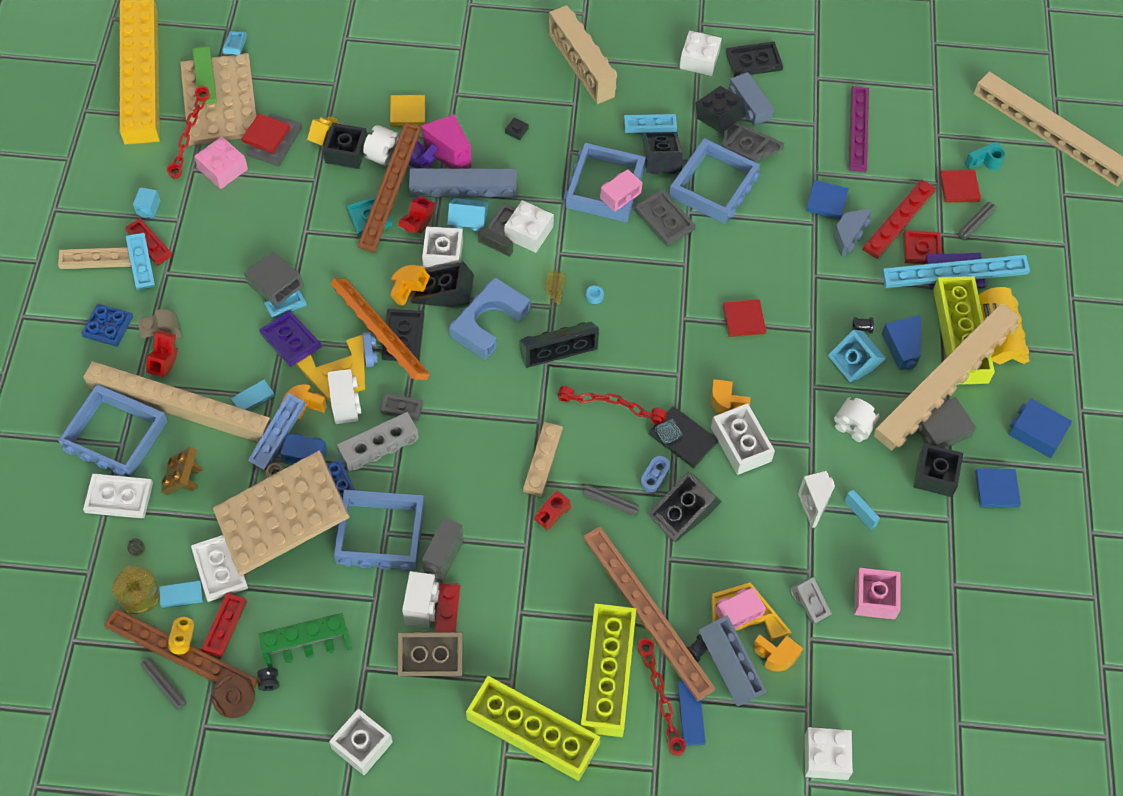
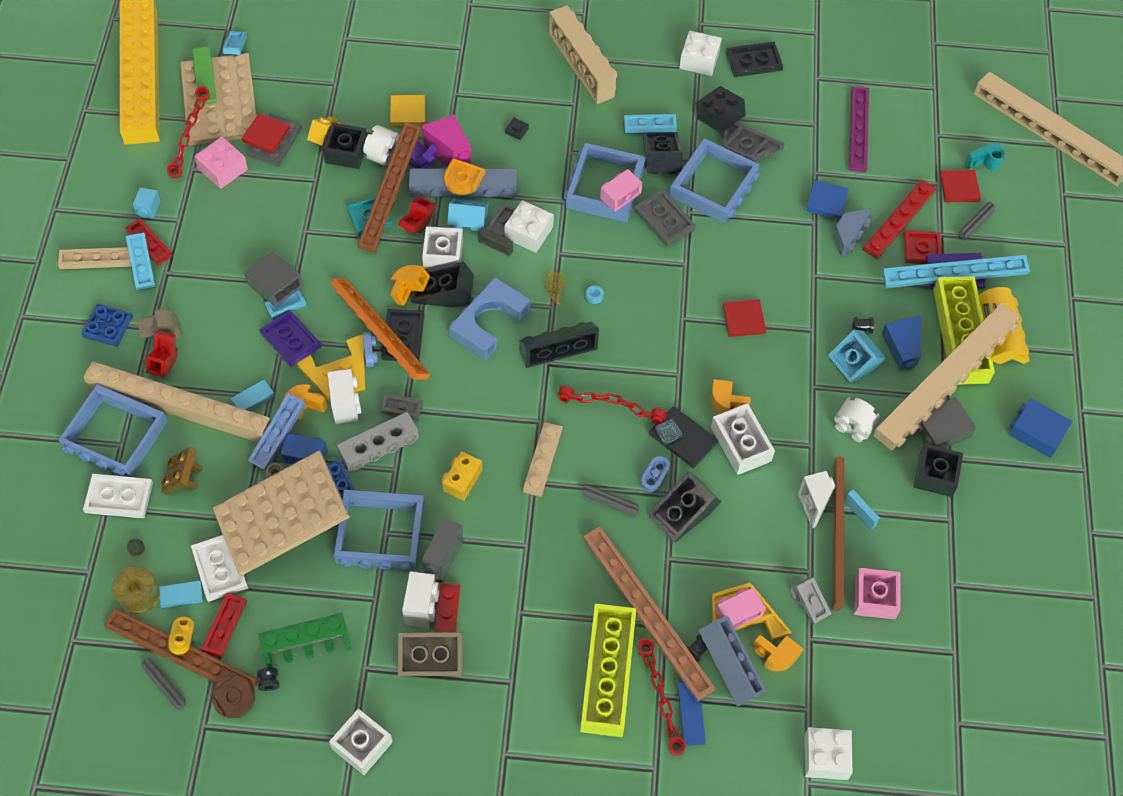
(462, 475): none -> yellow brick
(463, 177): none -> light orange tile
(533, 728): neon yellow brick -> none
(552, 510): red leg -> none
(757, 106): sand blue brick -> none
(838, 535): none -> dark orange tile
(997, 487): blue tile -> none

